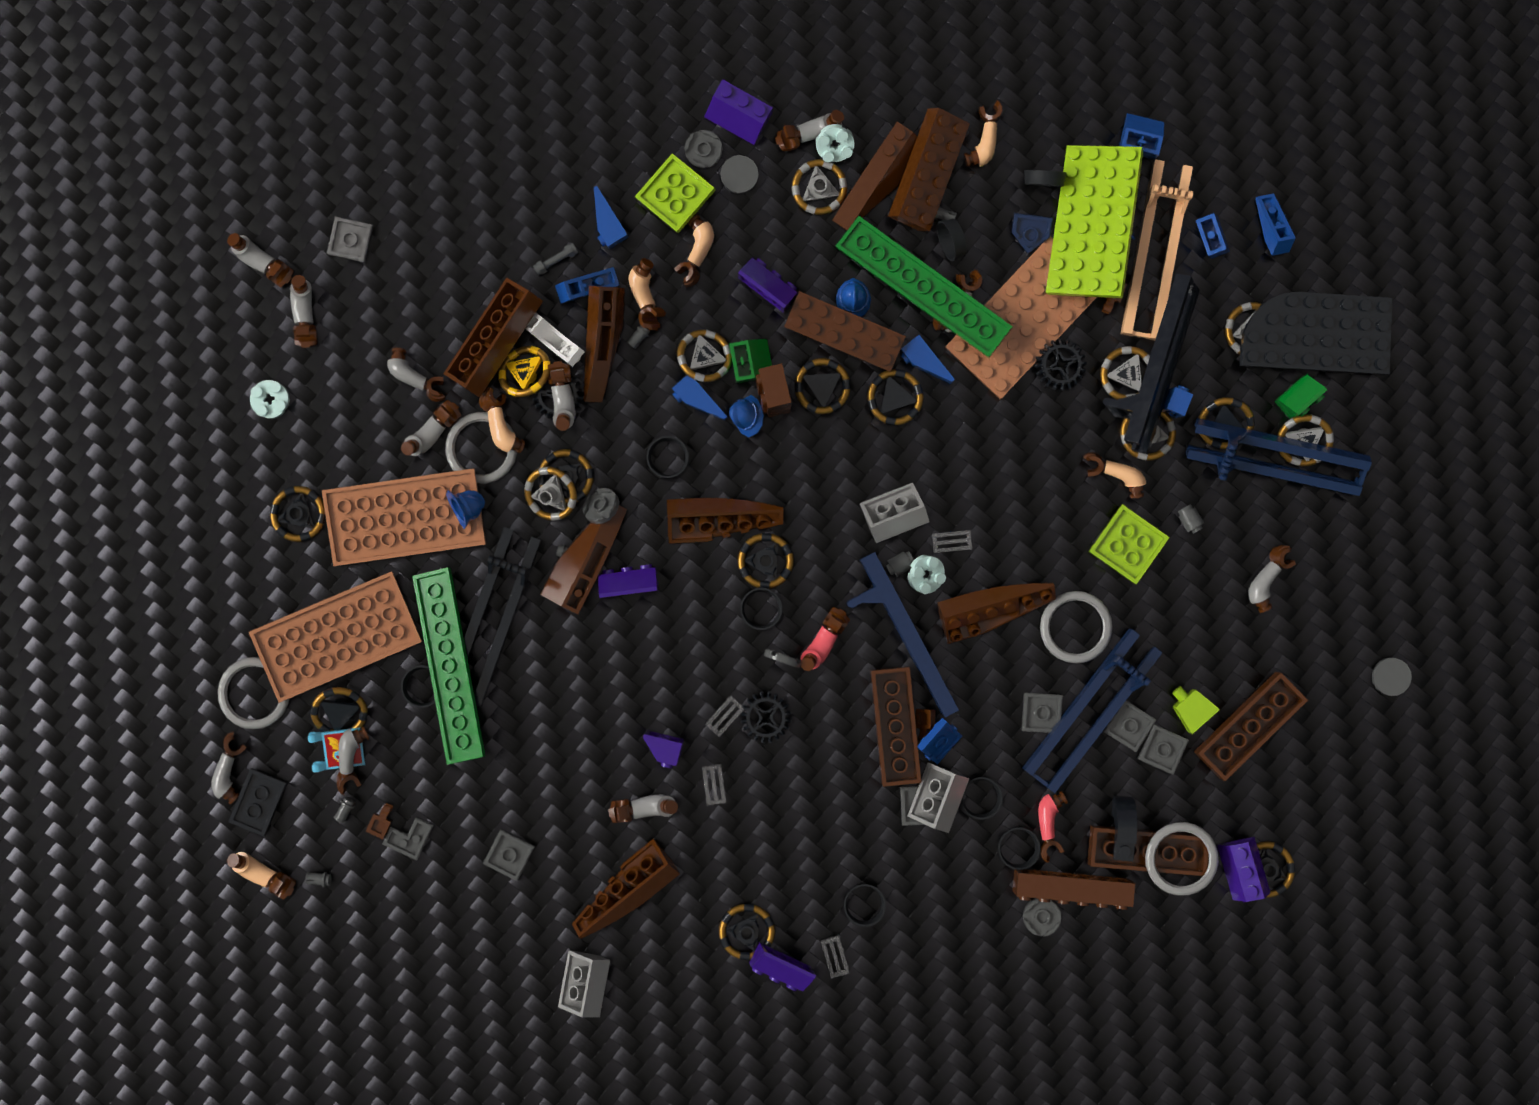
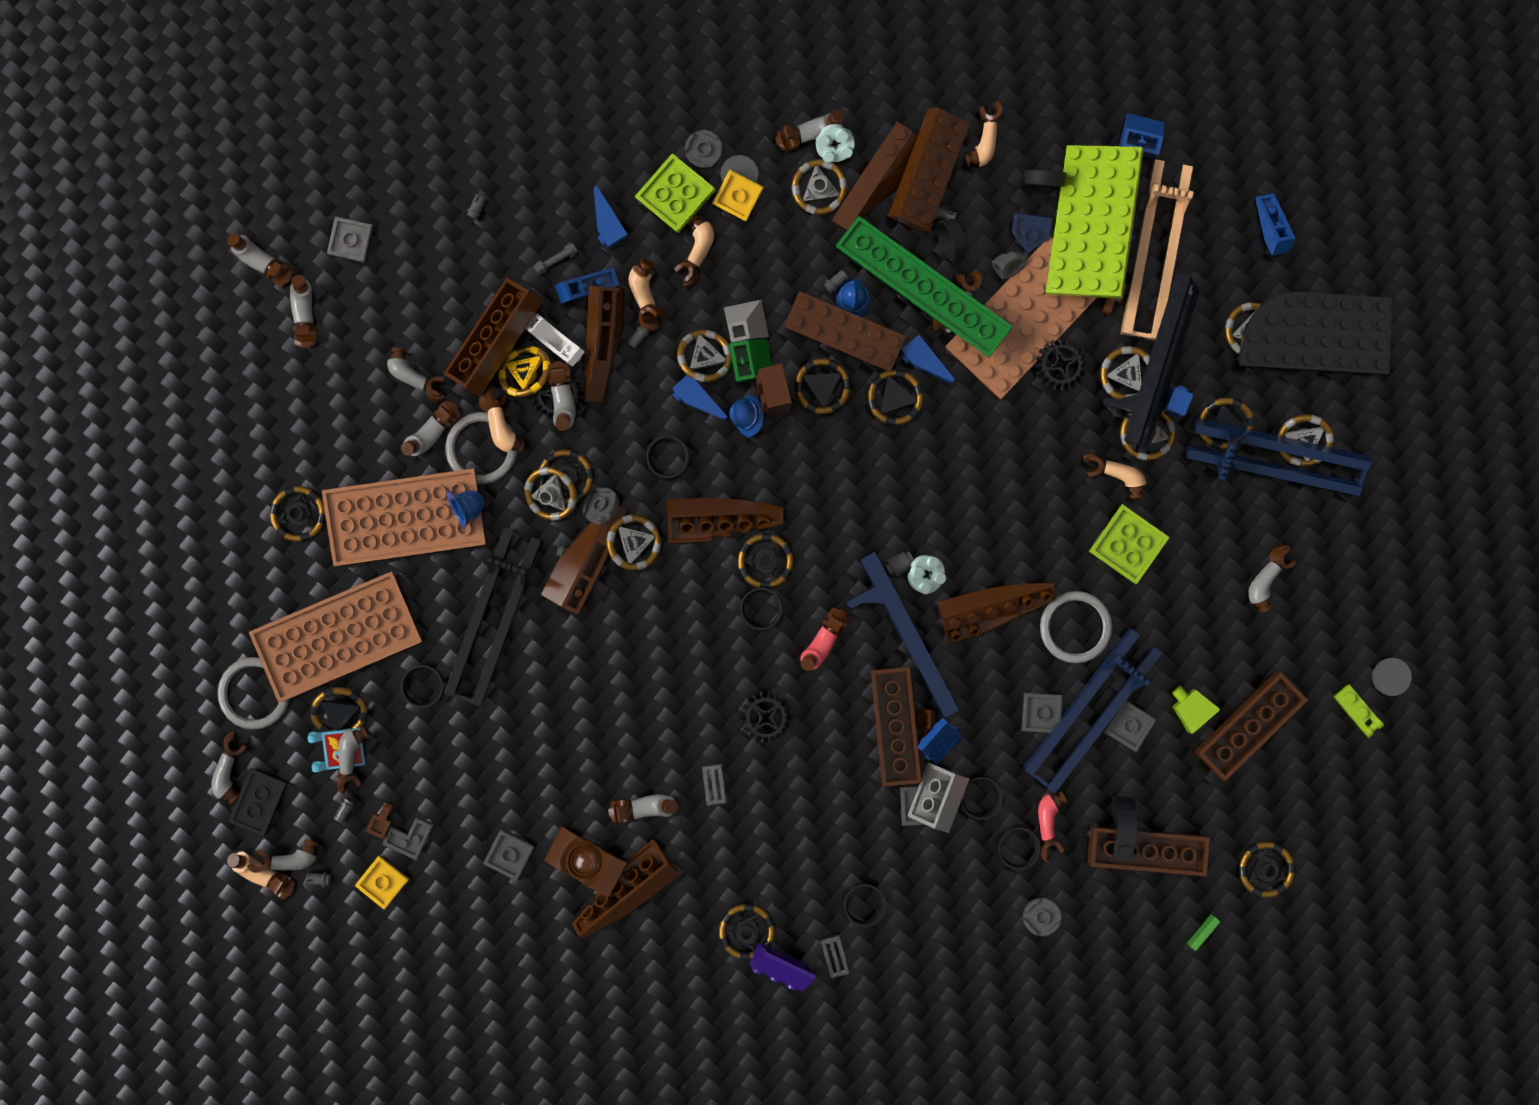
(259, 394): light aqua plate -> none
(297, 861): none -> light grey piece
(382, 882): none -> yellow tile
(448, 666): green plate -> none
(476, 207): none -> dark grey pin
(584, 984): light grey slope -> none
(585, 862): none -> reddish brown slope
(628, 581): dark purple slope -> none
(633, 542): none -> piece
(664, 748): dark purple slope -> none
(714, 728): clear tile -> none
(738, 112): dark purple slope -> none
(738, 195): none -> yellow tile
(746, 321): none -> light grey slope
(768, 284): dark purple slope -> none
(782, 658): dark grey tile -> none
(836, 281): none -> dark grey pin
(894, 512): light grey slope -> none
(968, 540): clear tile -> none
(1009, 264): none -> dark grey rock
(1073, 887): reddish brown brick -> none
(1163, 749): dark grey tile -> none
(1181, 827): light grey wedge -> none
(1191, 519): dark grey brick -> none
(1203, 932): none -> bright green tile
(1212, 235): blue brick -> none
(1244, 870): dark purple slope -> none
(1300, 396): green slope -> none
(1358, 710): none -> lime plate

